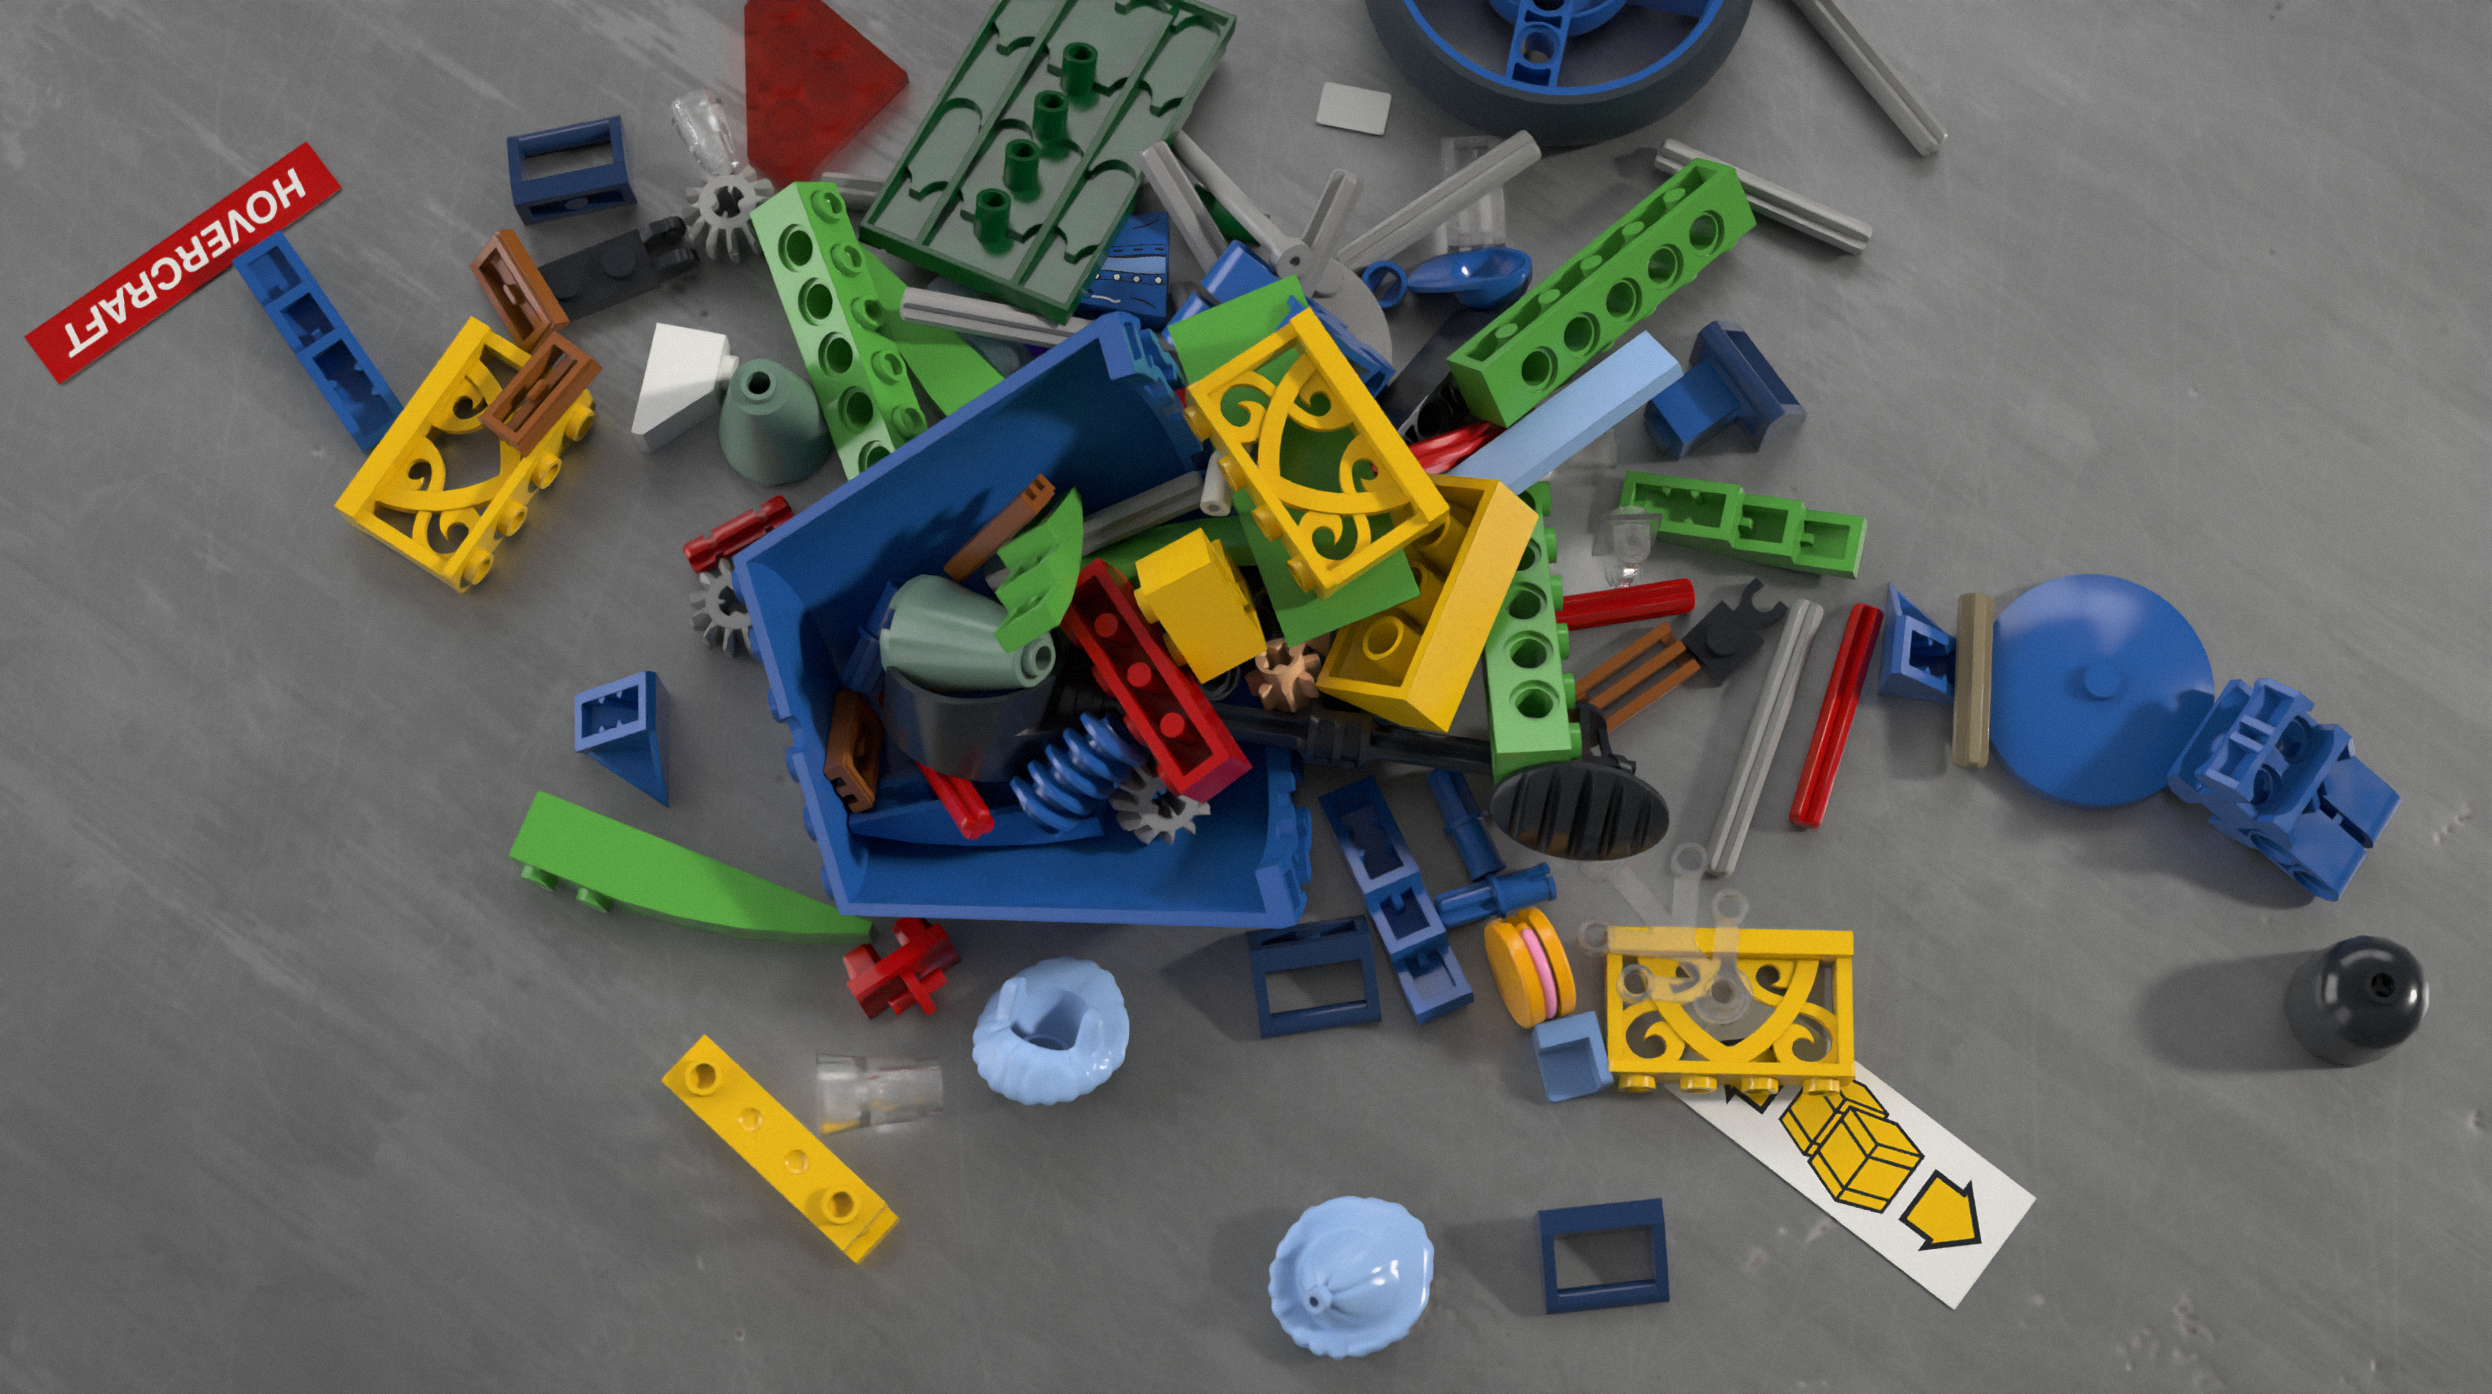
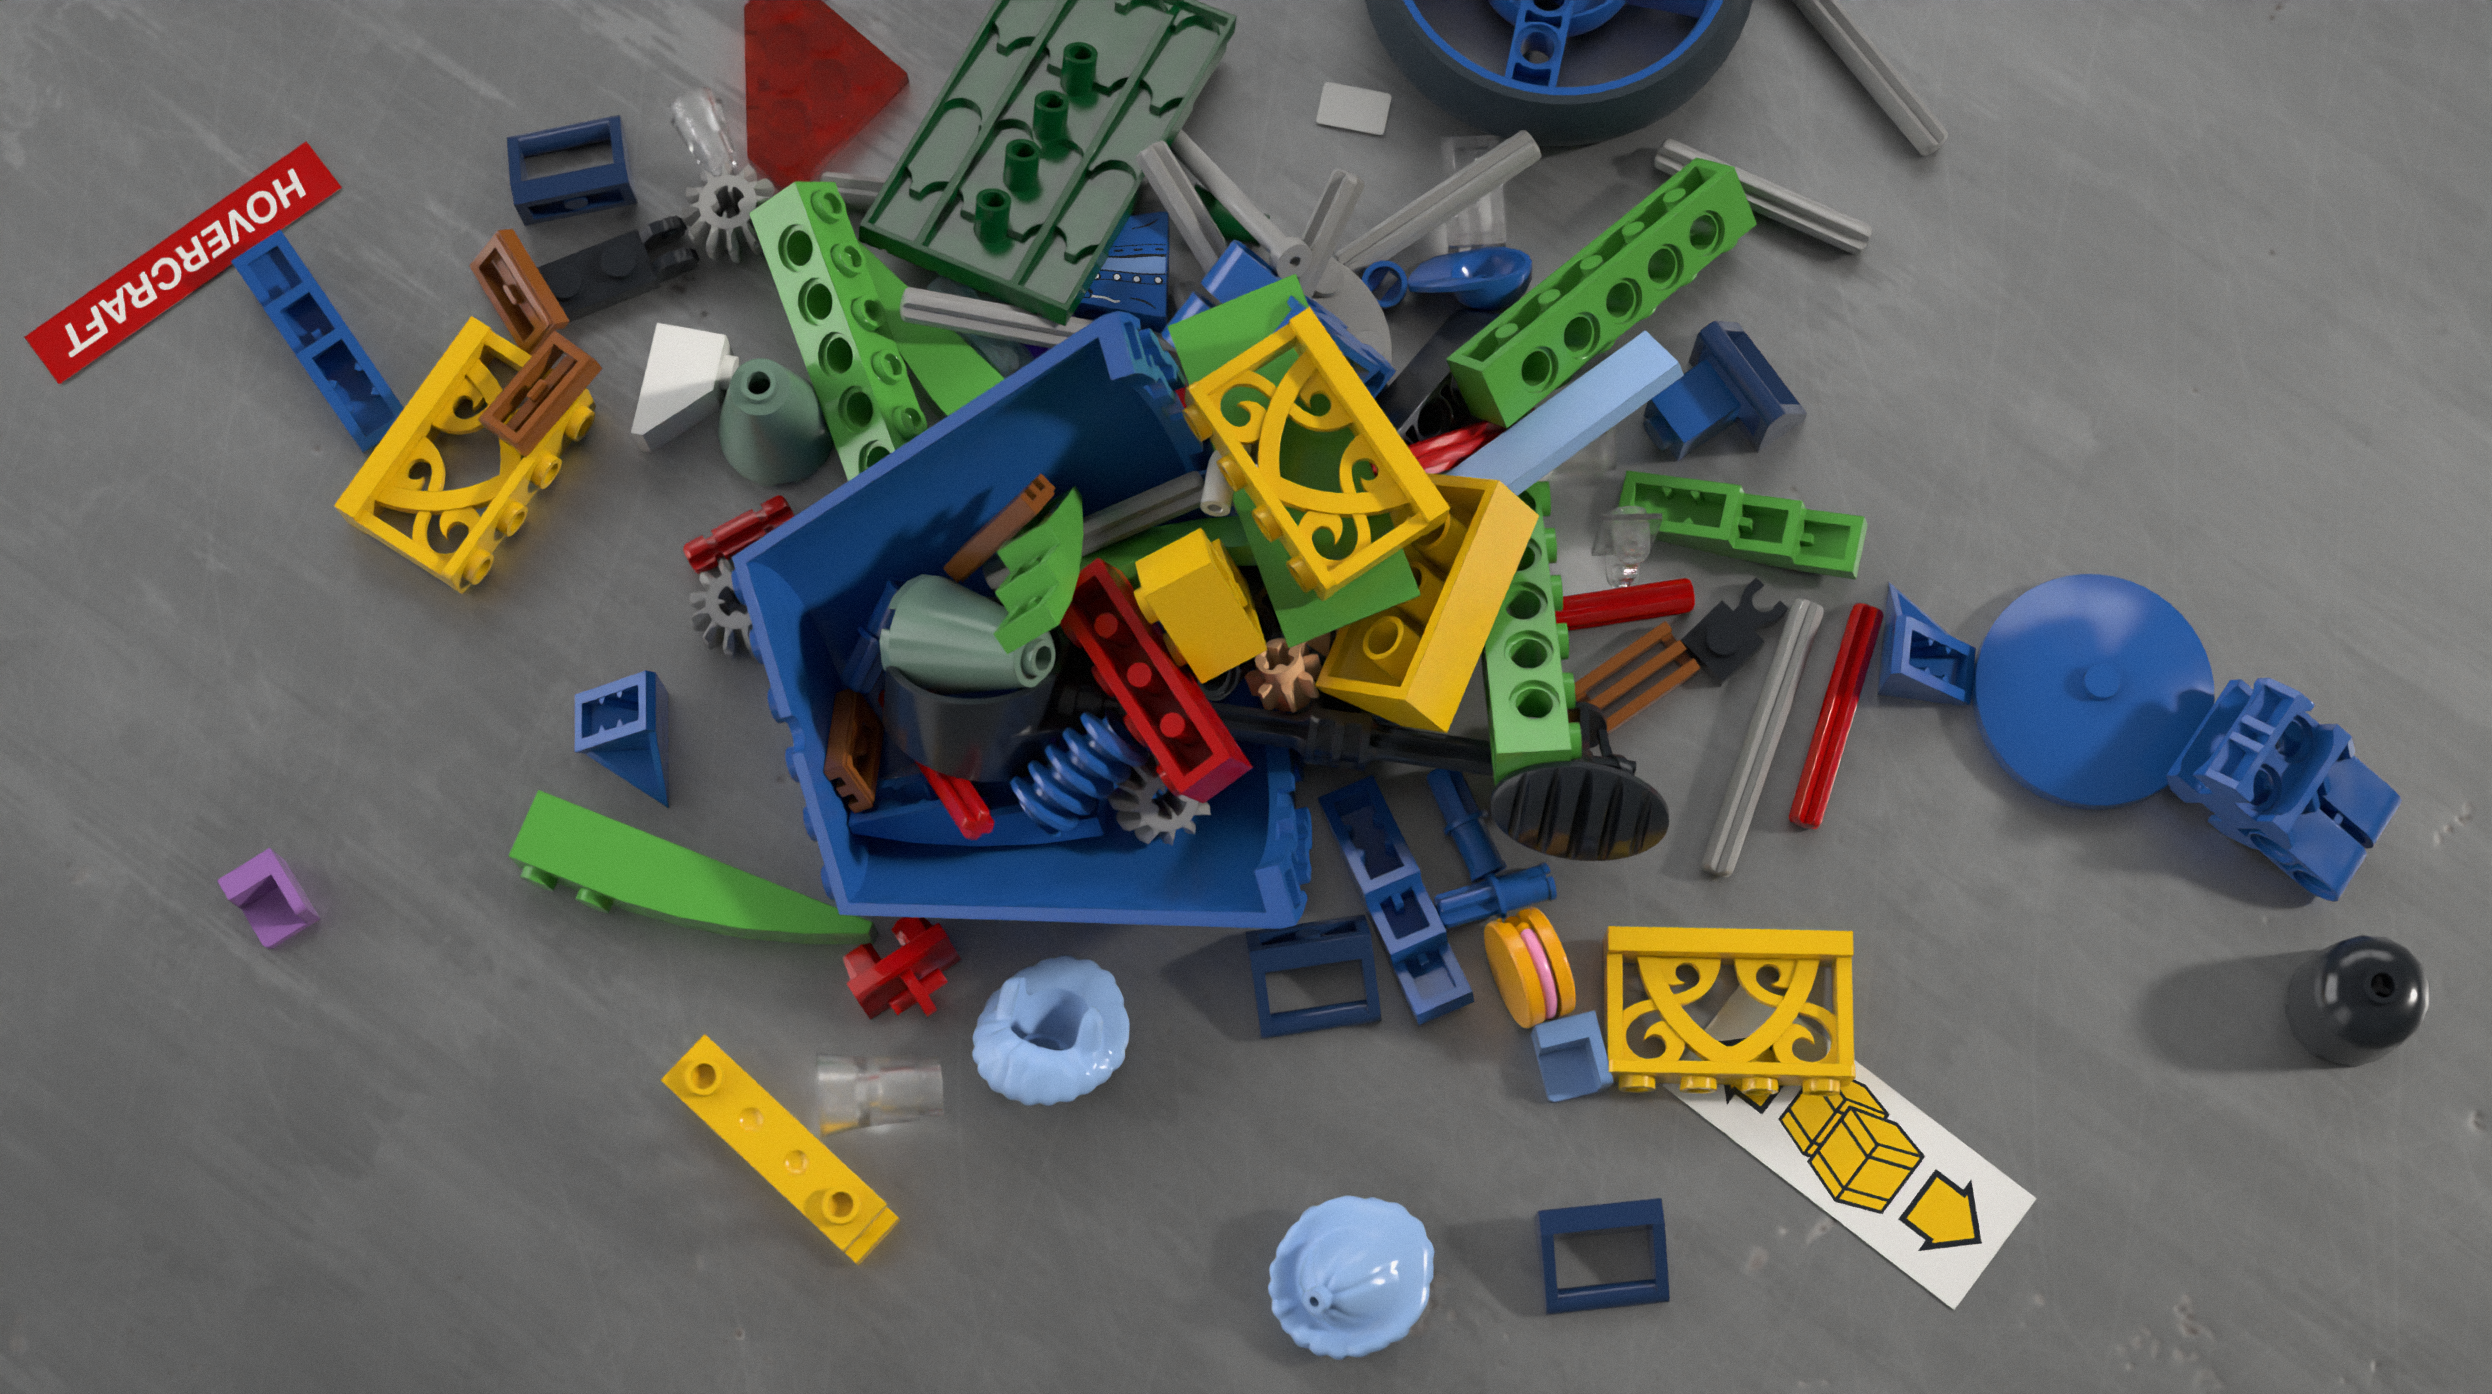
(269, 898): none -> medium lavender panel
(1673, 939): clear plant -> none
(1972, 681): dark tan axle -> none

